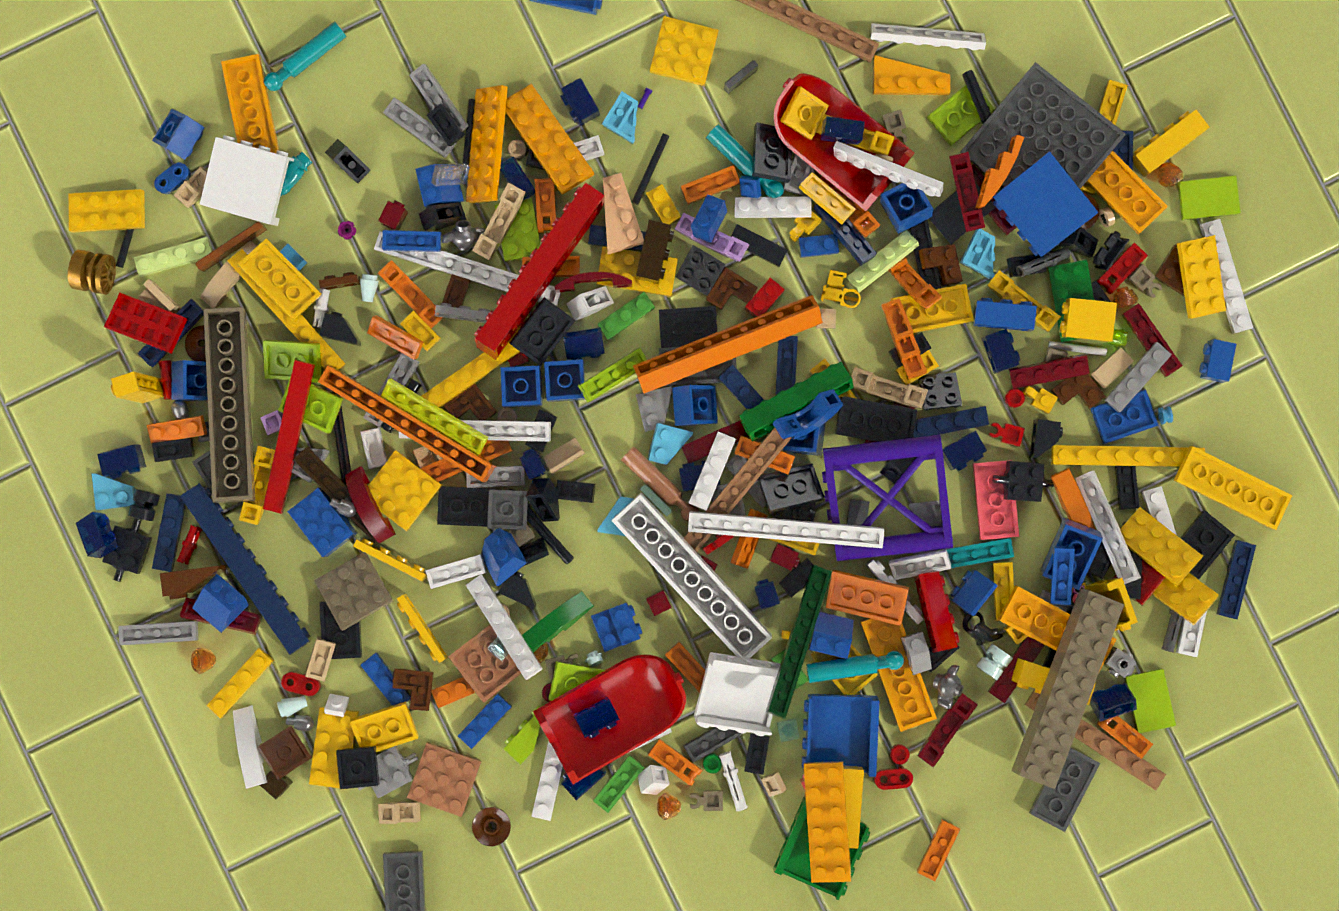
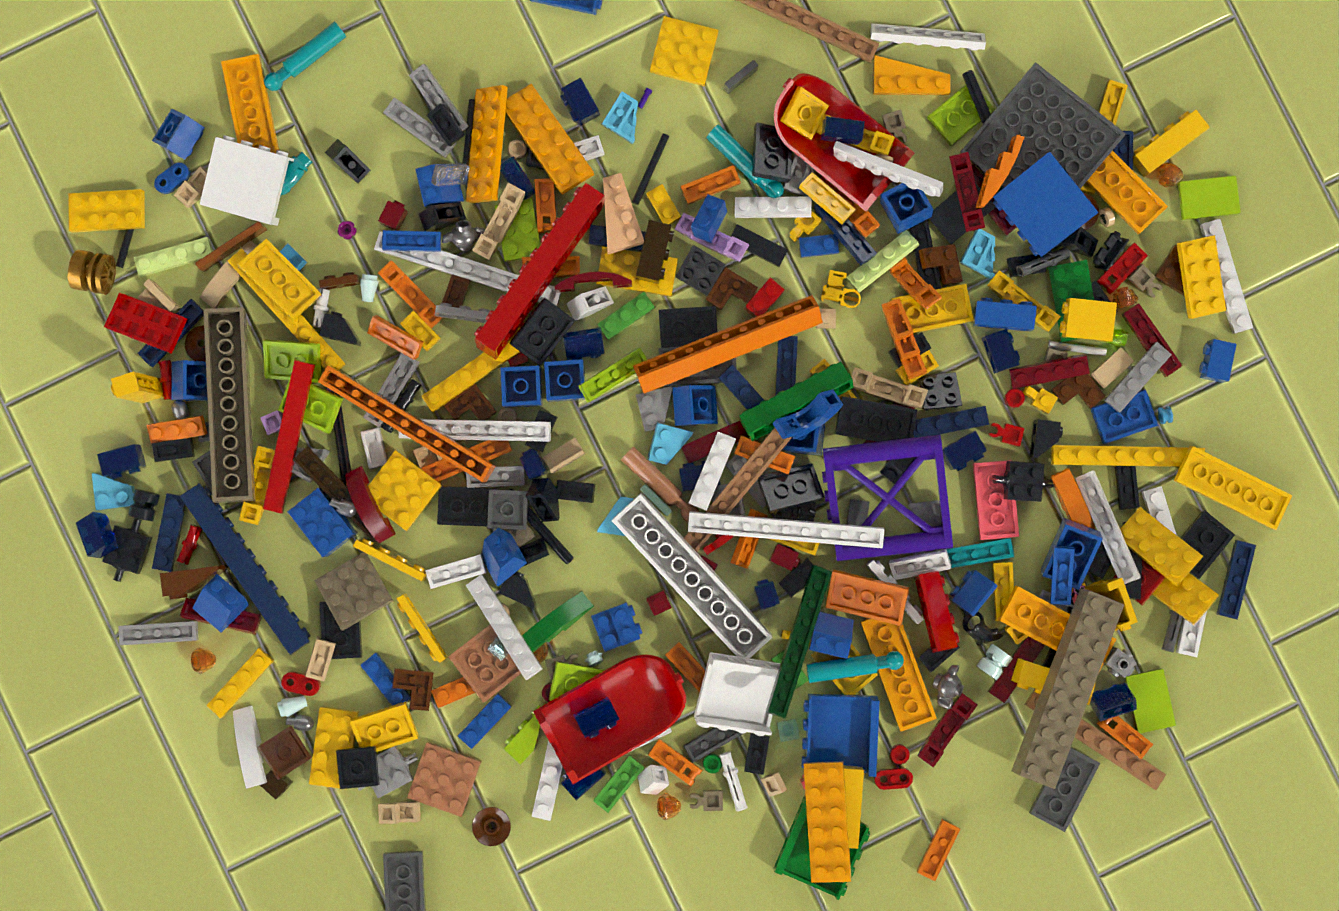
(336, 705): white plate -> none
(434, 416): neon yellow tile -> none
(750, 186): blue plate -> none
(917, 652): light grey slope -> none

